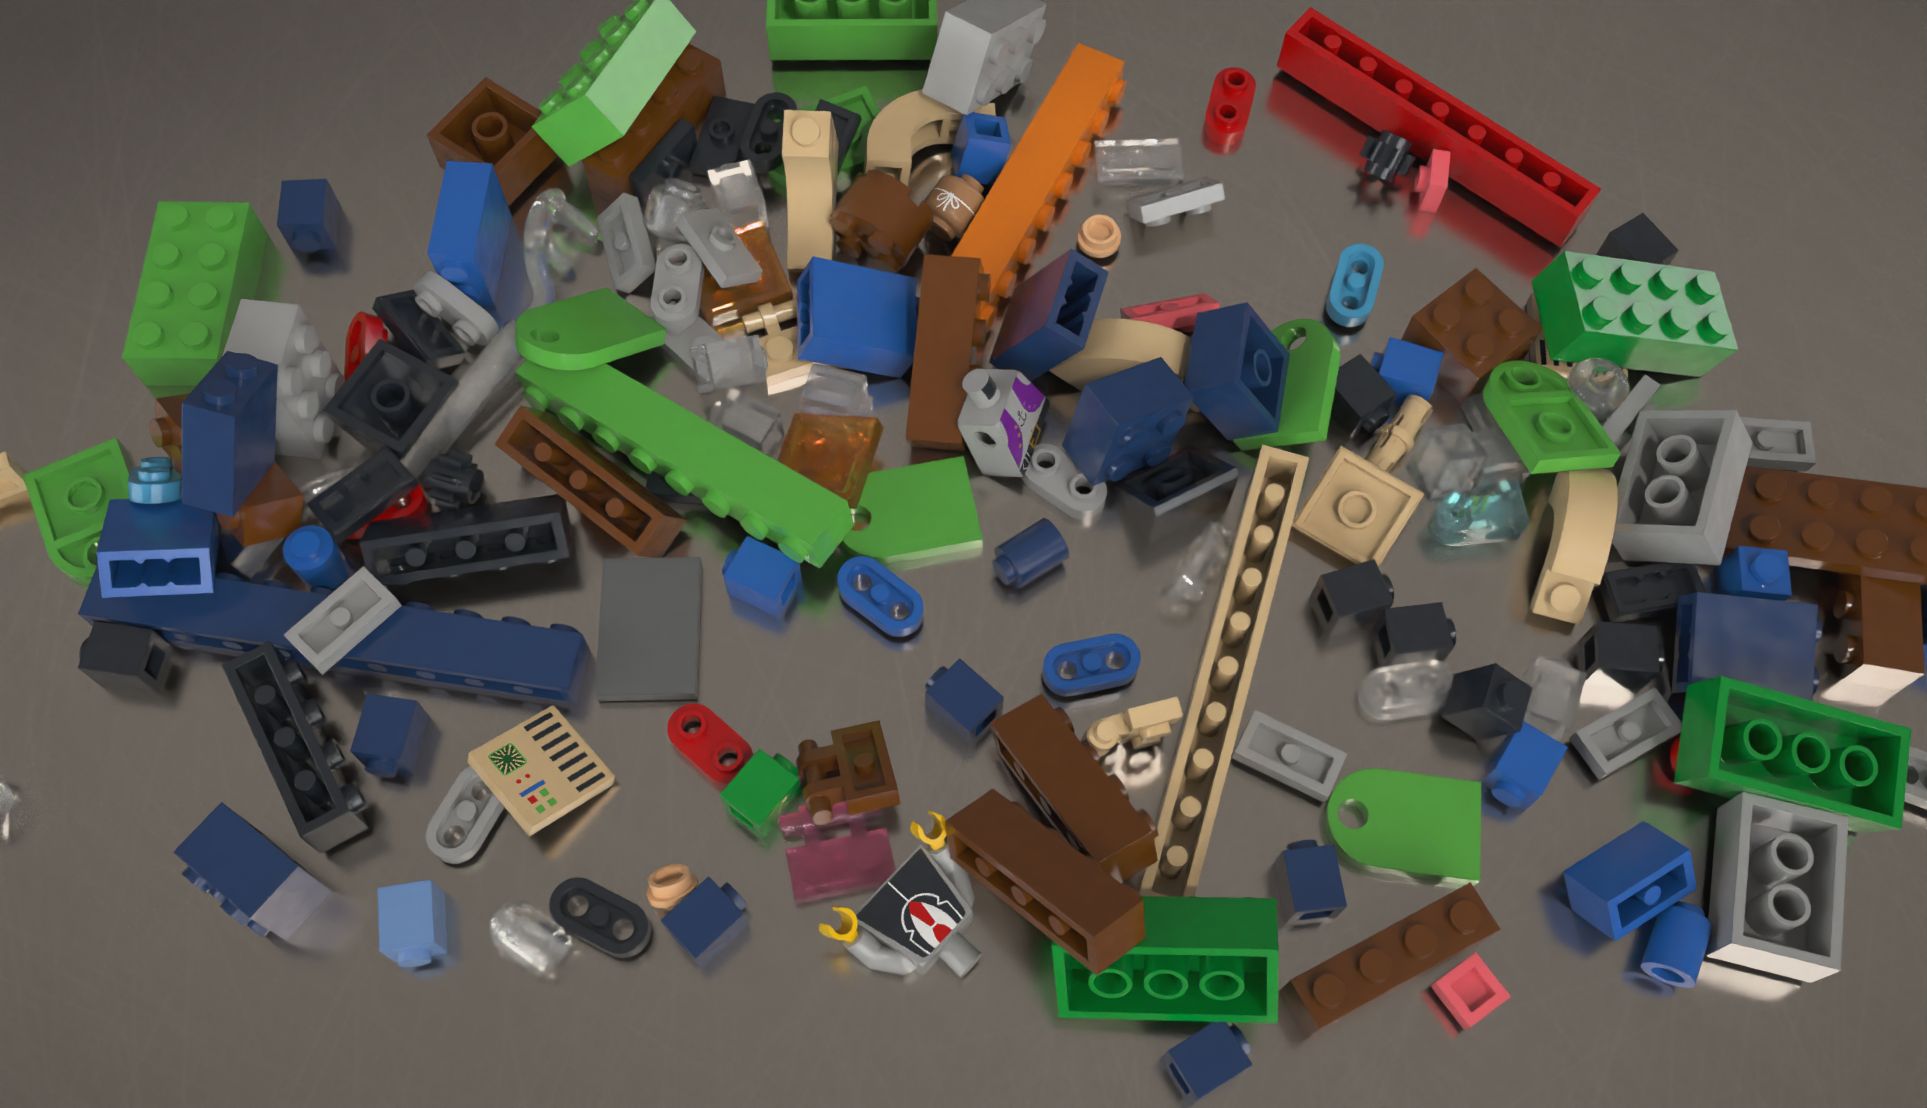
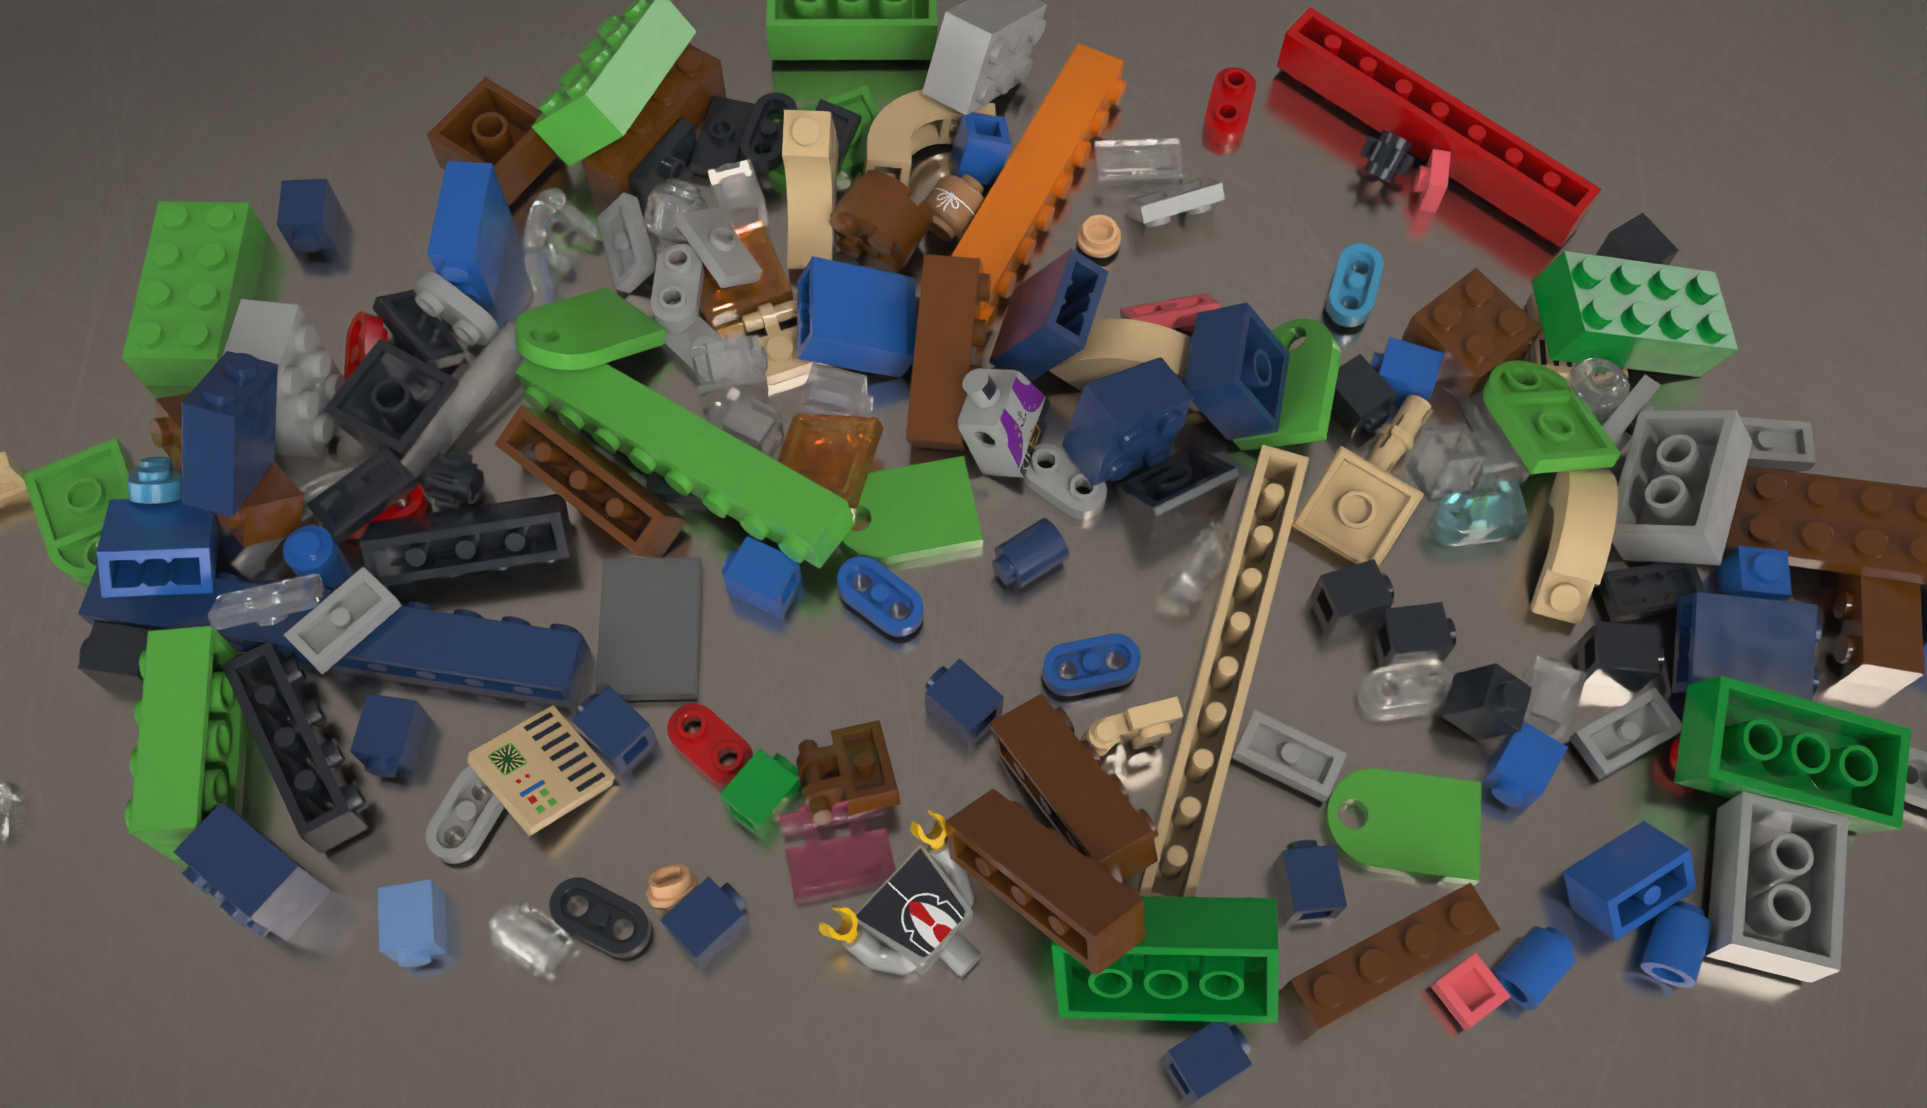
(186, 737): none -> bright green brick
(267, 602): none -> clear plate
(613, 729): none -> dark blue brick
(1535, 966): none -> blue brick

